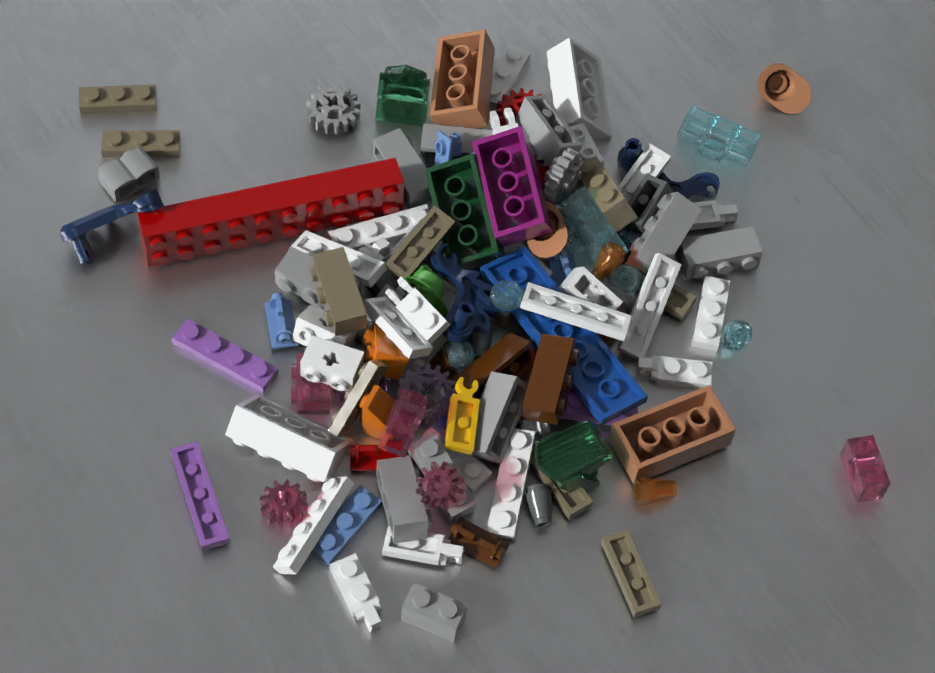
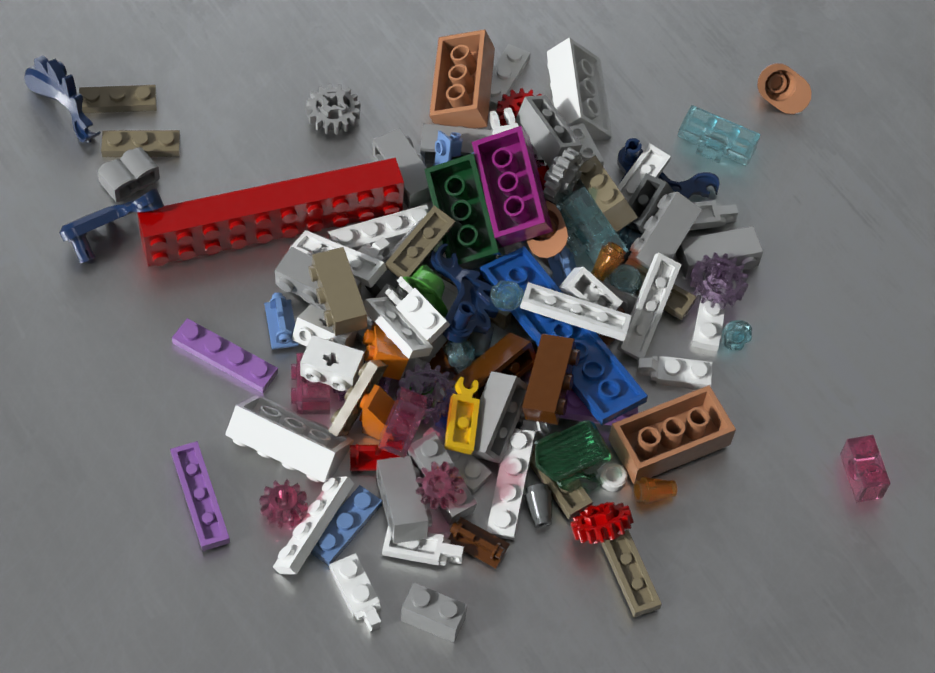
(50, 80): none -> dark blue animal
(403, 95): clear green piece -> none
(602, 522): none -> red gear
(612, 477): none -> white tile
(718, 282): none -> clear purple gear

